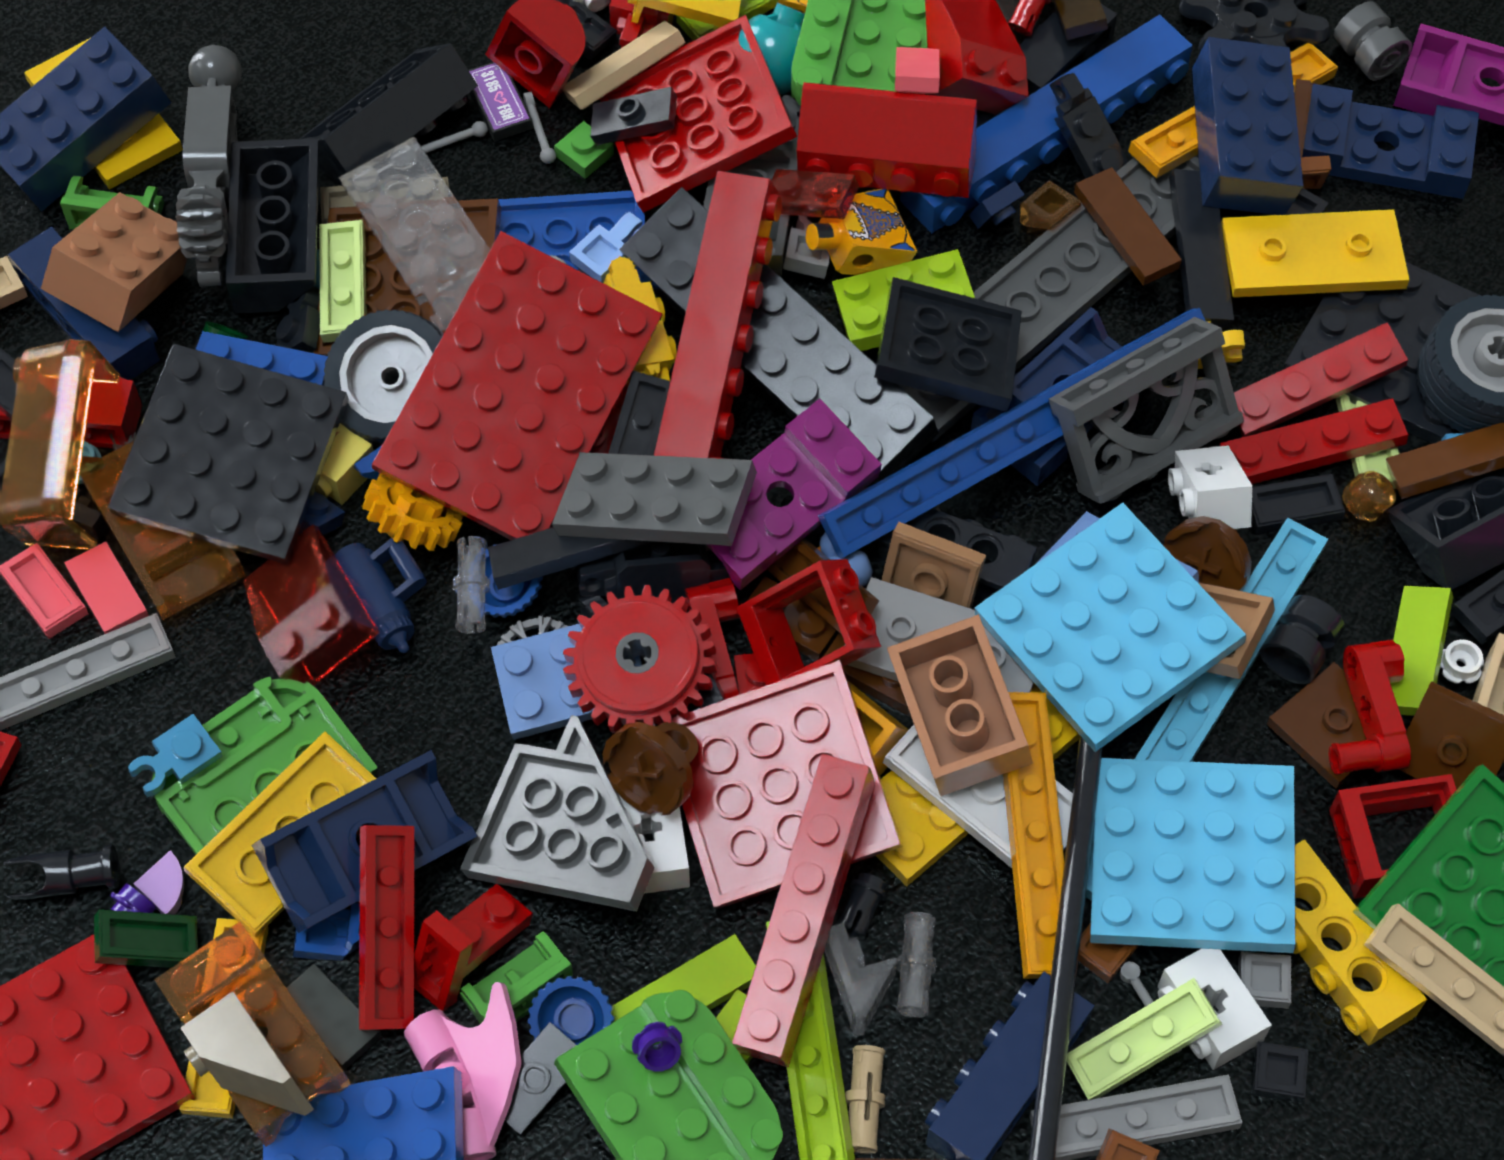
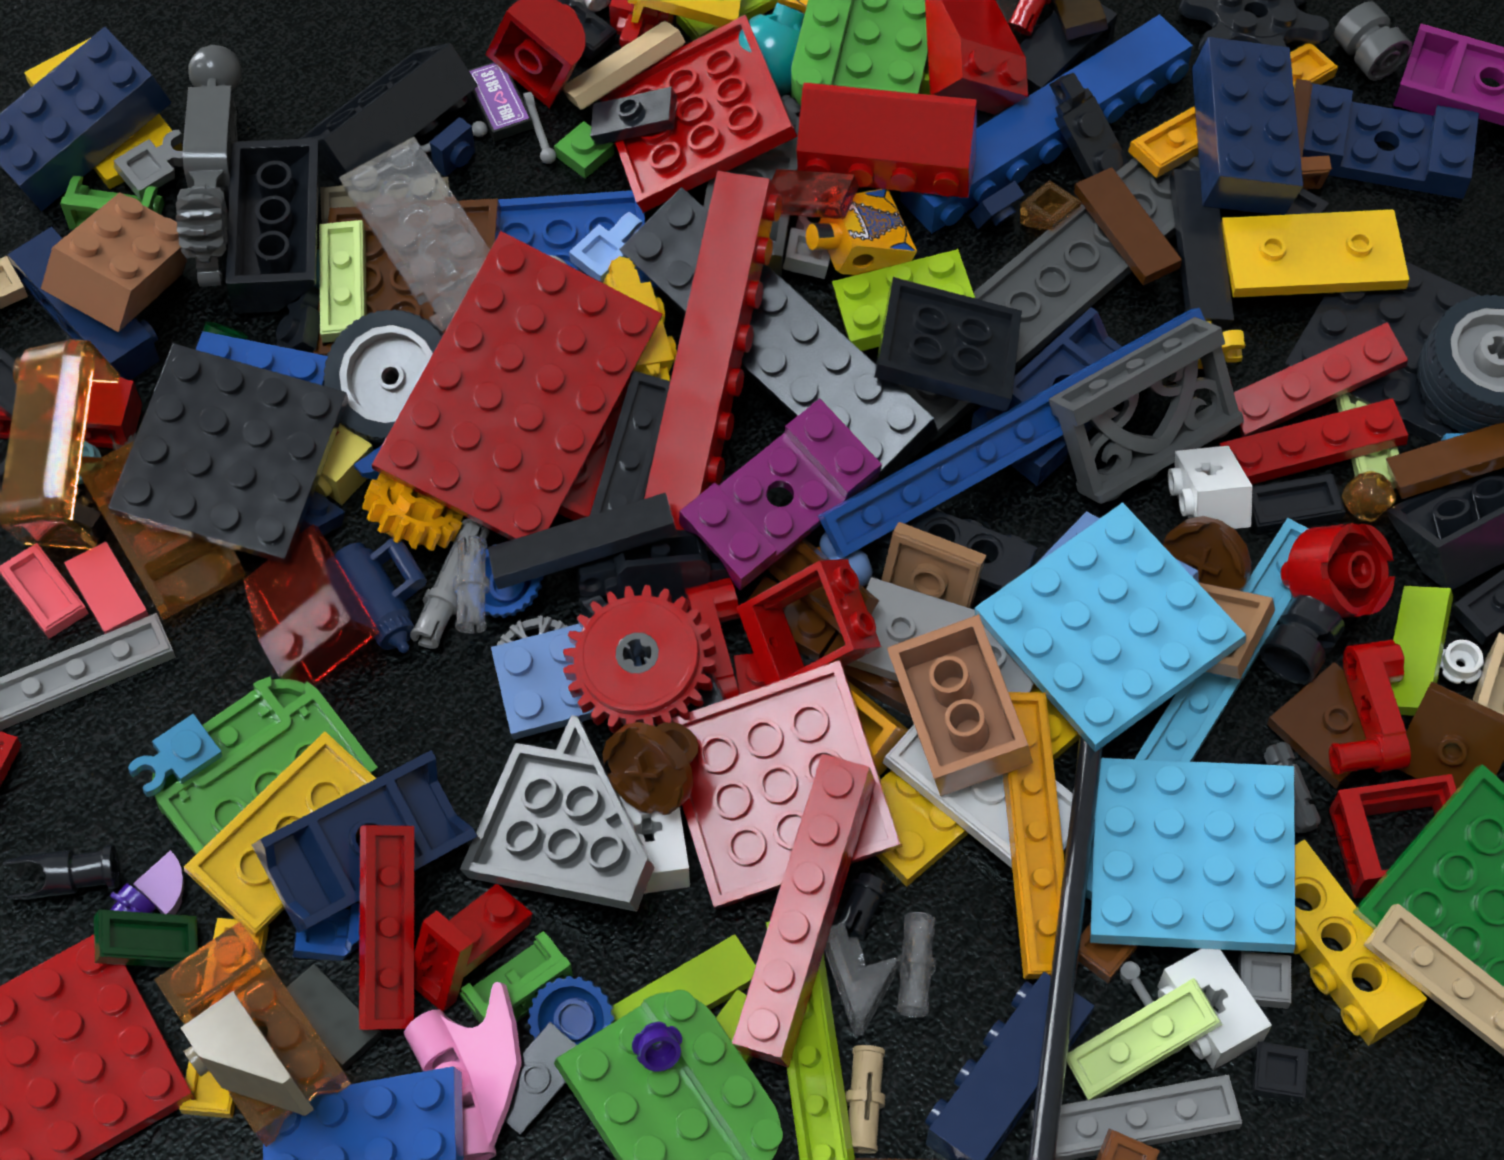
(150, 165): none -> light grey plate
(441, 599): none -> light grey pin
(452, 147): none -> dark blue plate
(655, 498): dark grey plate -> none
(917, 70): coral tile -> none
(1305, 814): none -> dark grey axle
(1341, 568): none -> red brick

